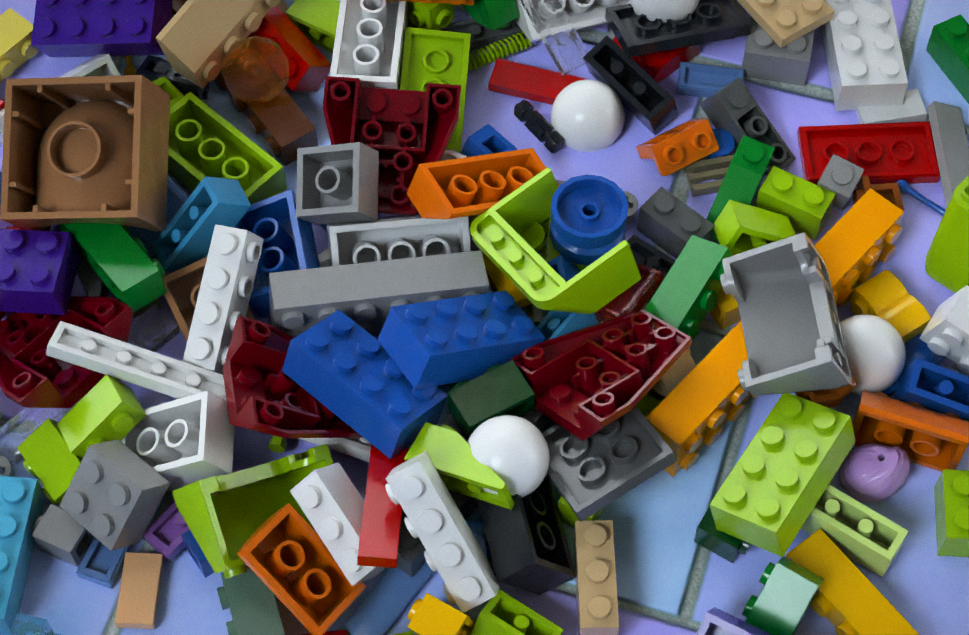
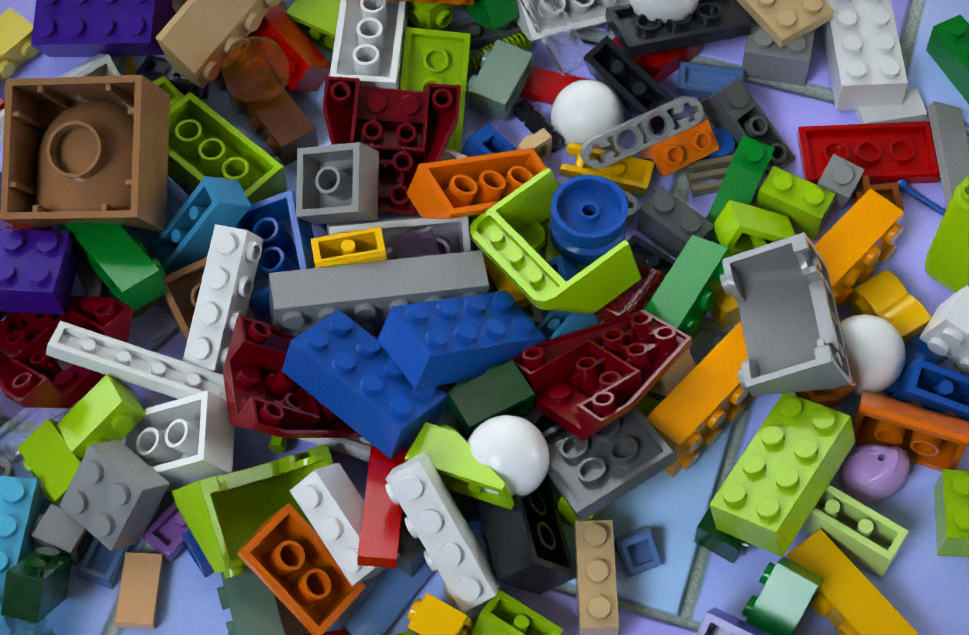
(36, 585): none -> dark green brick
(349, 248): none -> yellow brick
(412, 244): none -> clear purple brick
(500, 80): none -> sand green brick
(540, 142): none -> tan plate
(629, 173): none -> yellow hinge
(637, 551): none -> medium blue slope
(641, 131): none -> light grey beam

